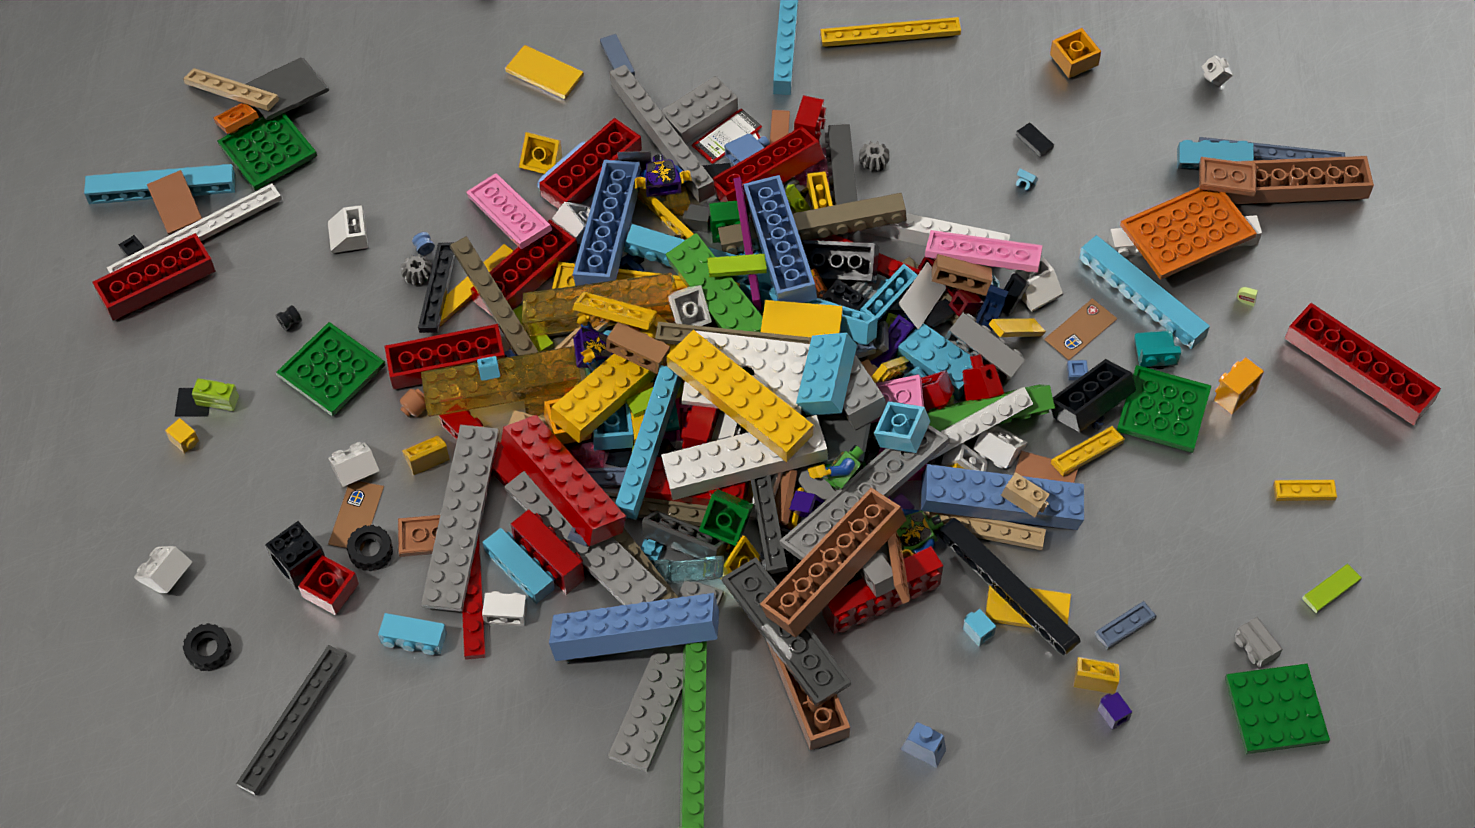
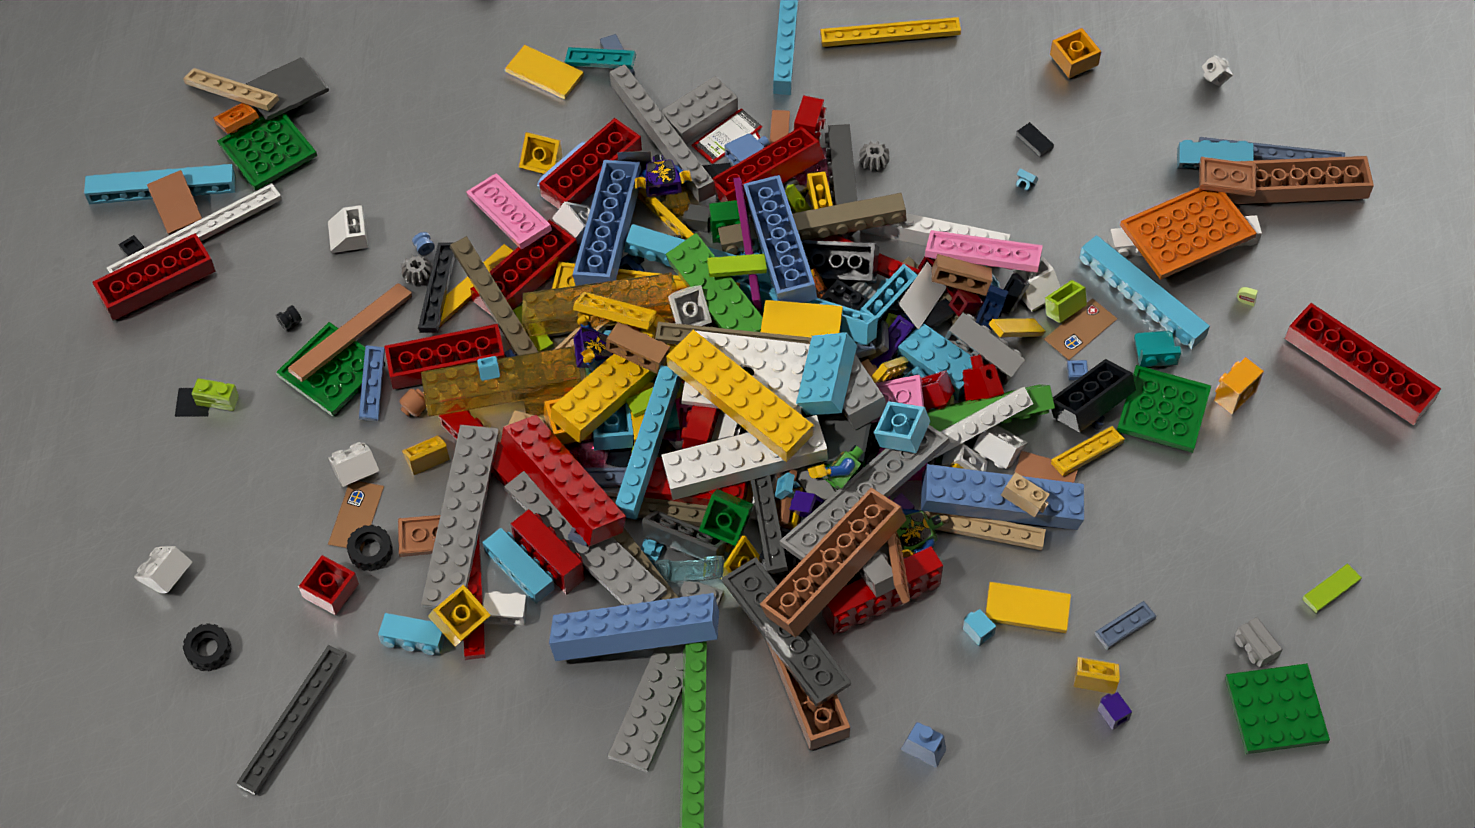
(182, 435): yellow brick -> none
(294, 553): black brick -> none
(349, 332): none -> nougat tile
(371, 383): none -> medium blue tile
(459, 615): none -> yellow brick
(600, 57): none -> teal plate
(785, 485): none -> medium azure tile
(1009, 586): black beam -> none
(1065, 301): none -> lime brick
(1304, 490): yellow tile -> none

